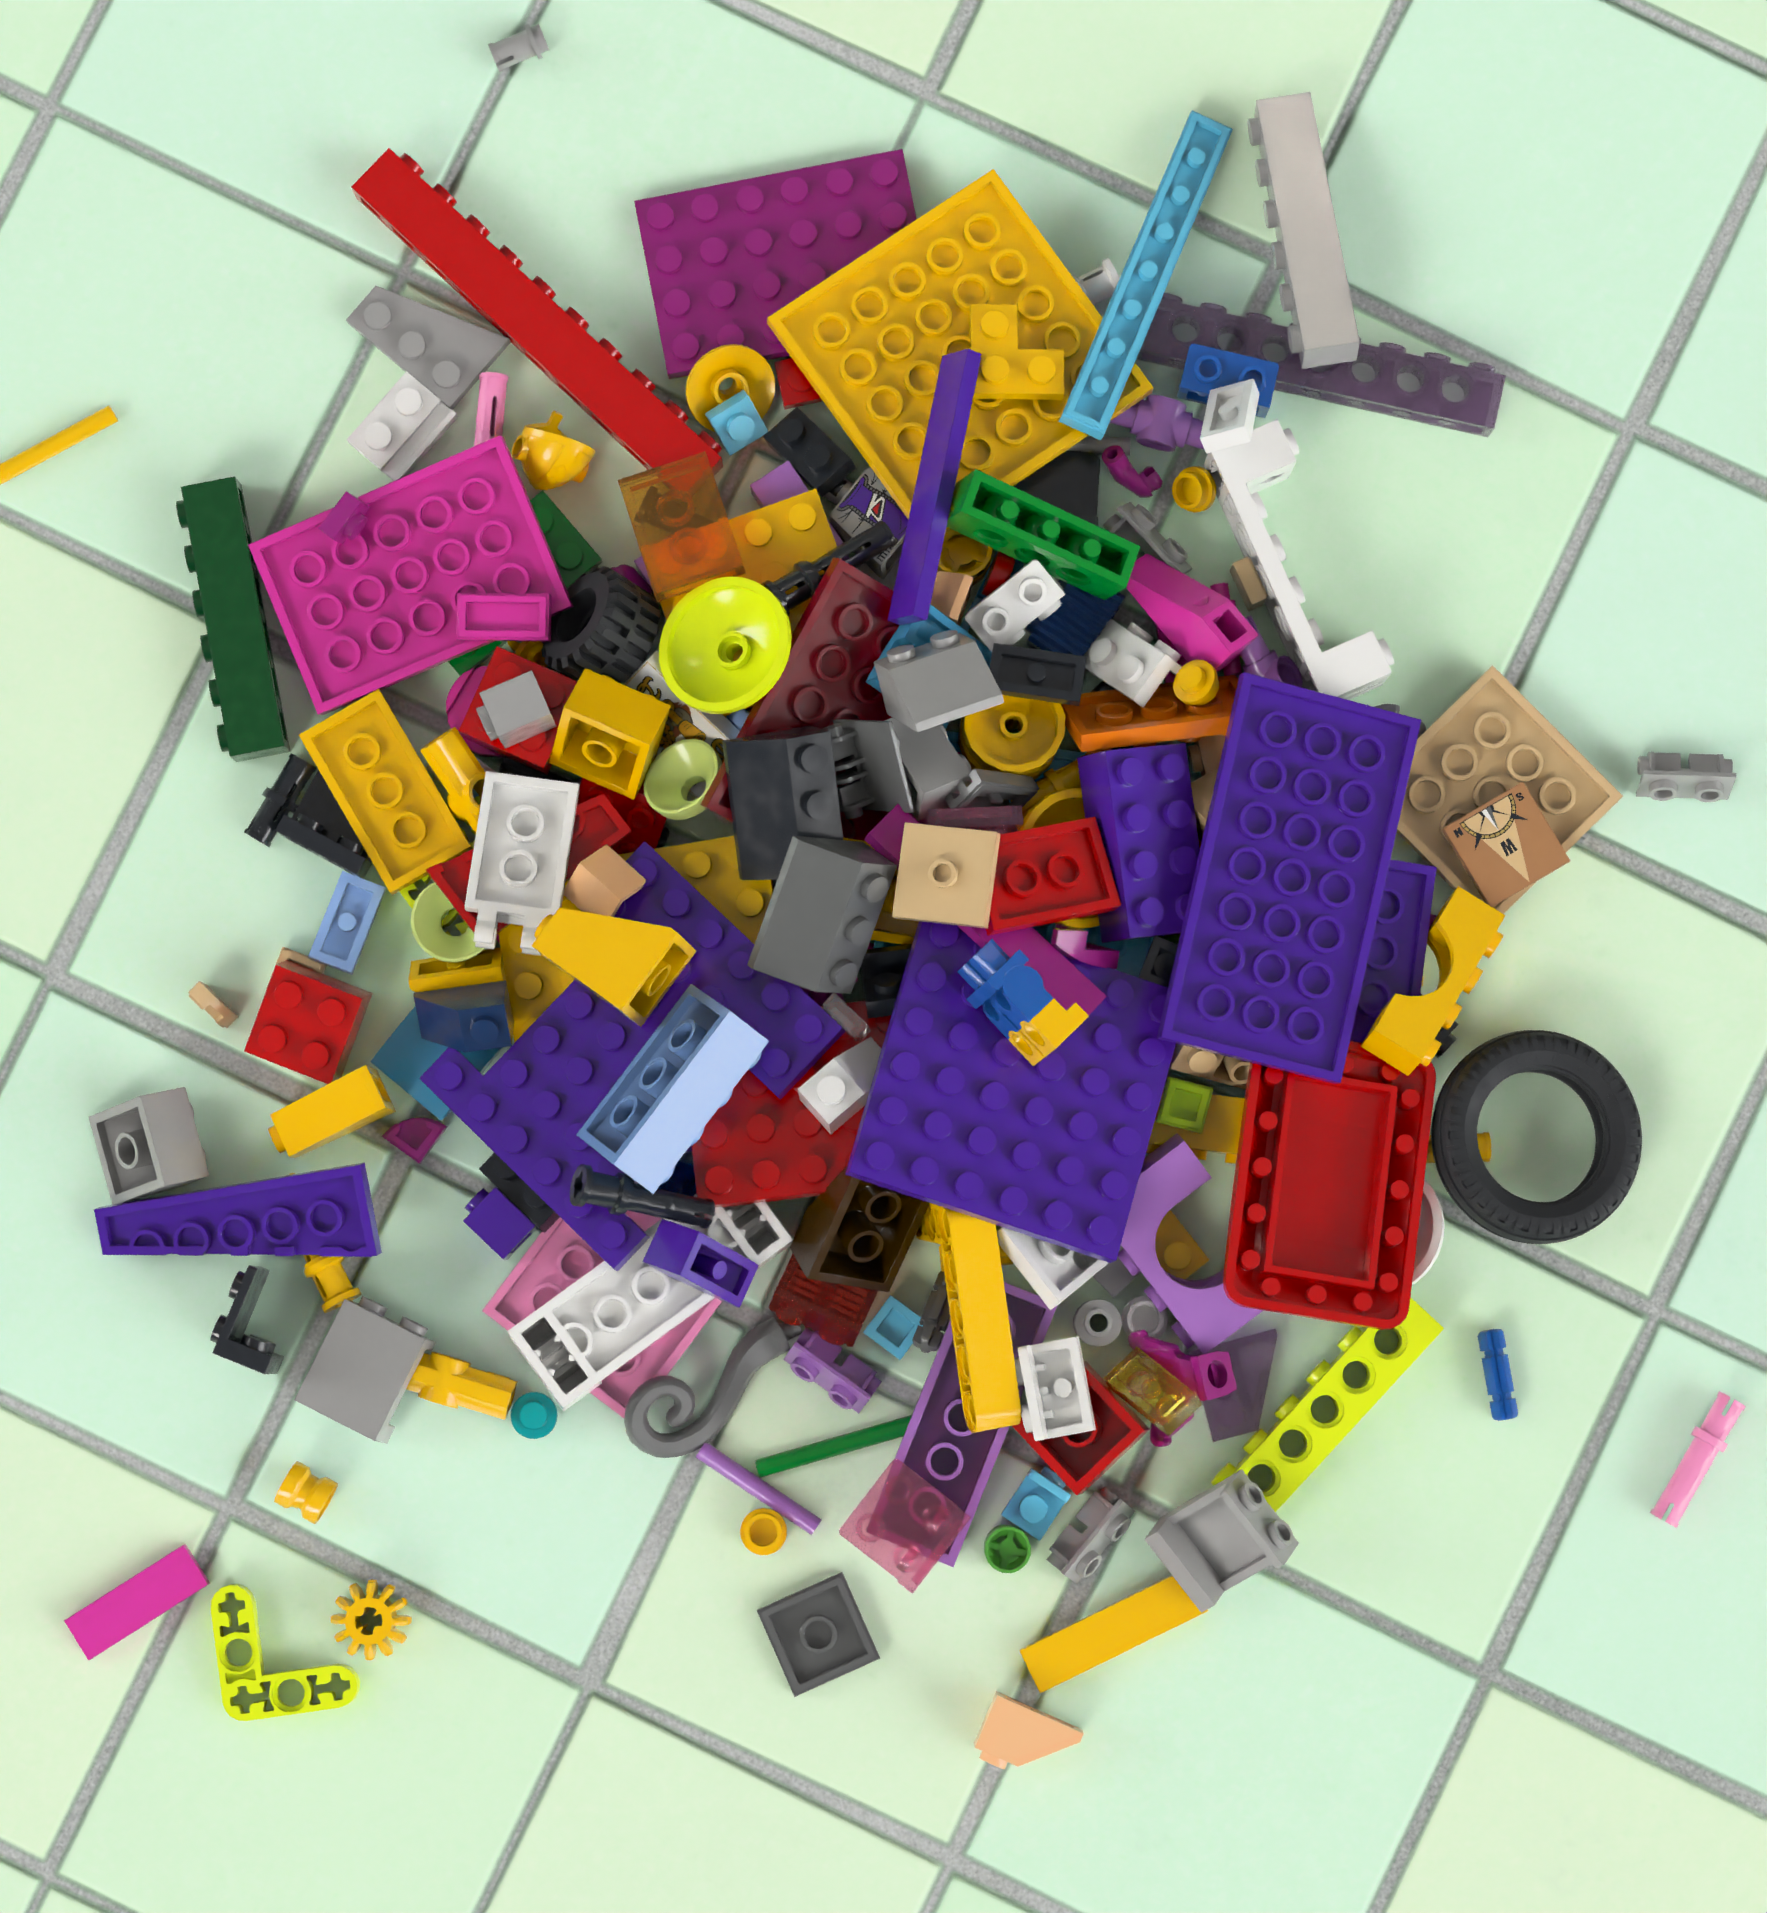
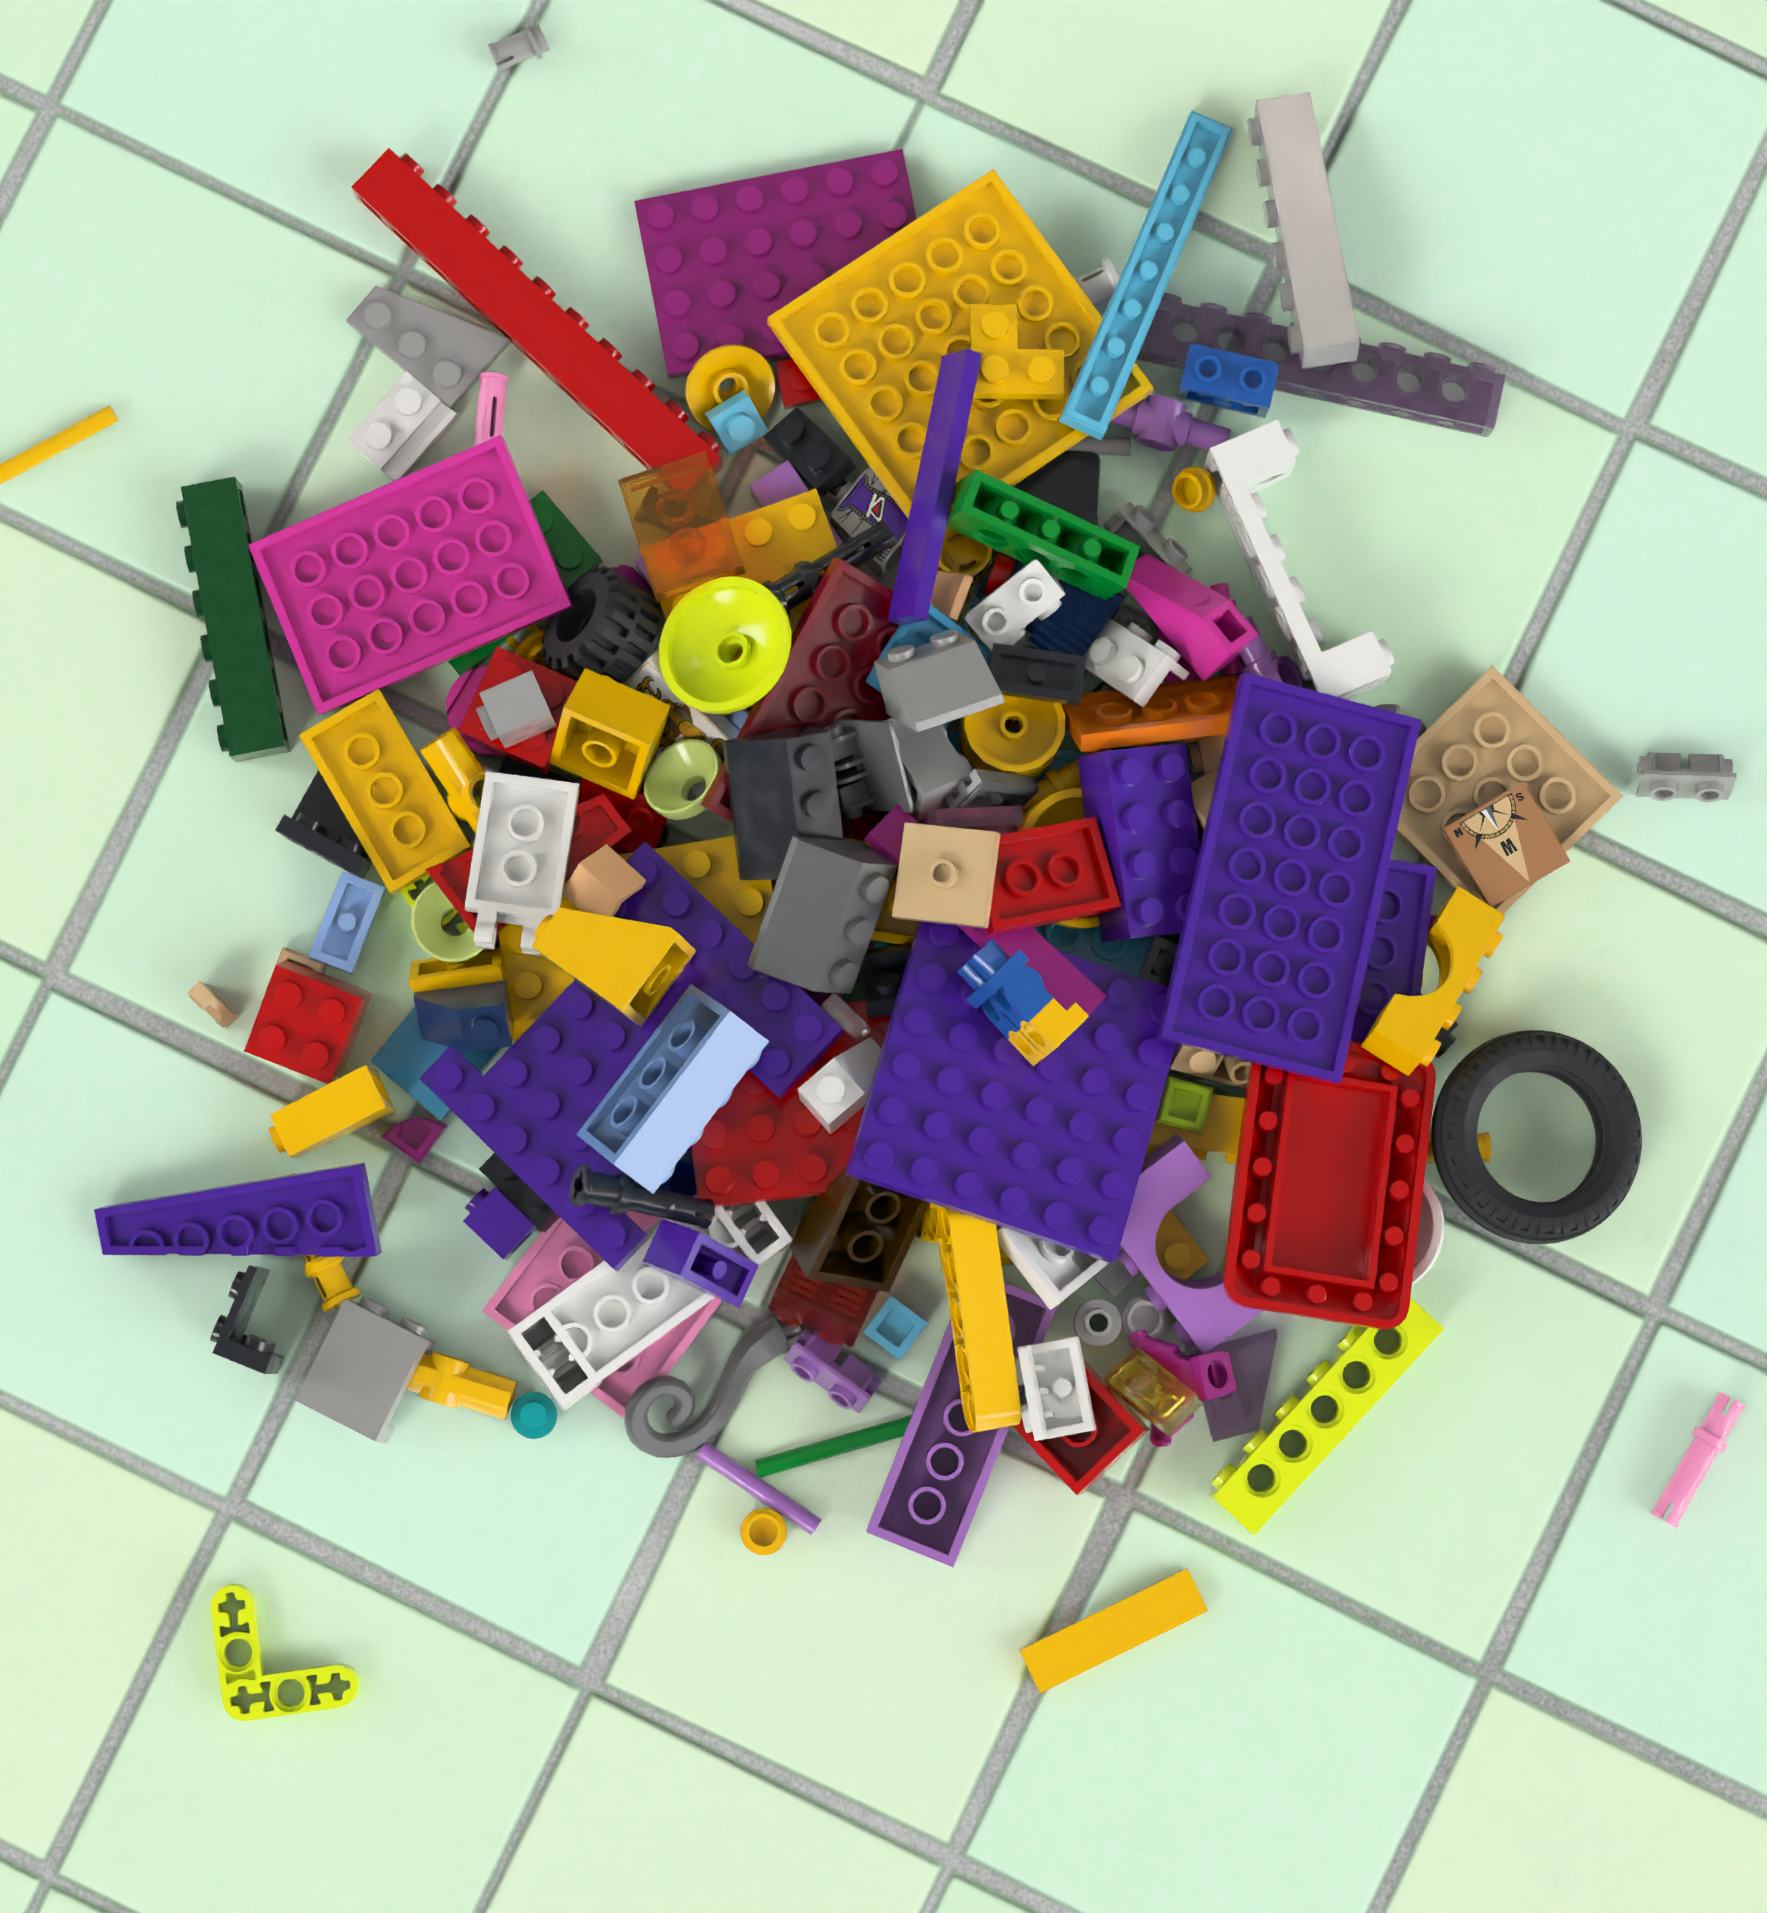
(137, 1602): dark pink tile -> none
(149, 1145): light grey slope -> none
(280, 799): black pin -> none
(306, 1492): yellow wheel -> none
(345, 519): magenta plate -> none
(360, 1607): yellow gear -> none
(503, 617): dark pink tile -> none
(551, 456): yellow helmet -> none
(818, 1634): dark grey tile -> none
(904, 1524): clear pink bracket -> none
(934, 1318): dark grey axle -> none
(1011, 1553): bright green wheel -> none
(1021, 1733): light nougat slope -> none
(1037, 1502): medium azure bracket -> none
(1072, 944): magenta slope -> none
(1083, 1550): light grey hinge -> none
(1126, 475): magenta arm -> none
(1196, 683): yellow plate -> none
(1221, 1539): light grey panel -> none
(1229, 416): white plate -> none
(1248, 583): tan tile -> none
(1497, 1374): blue axle -> none

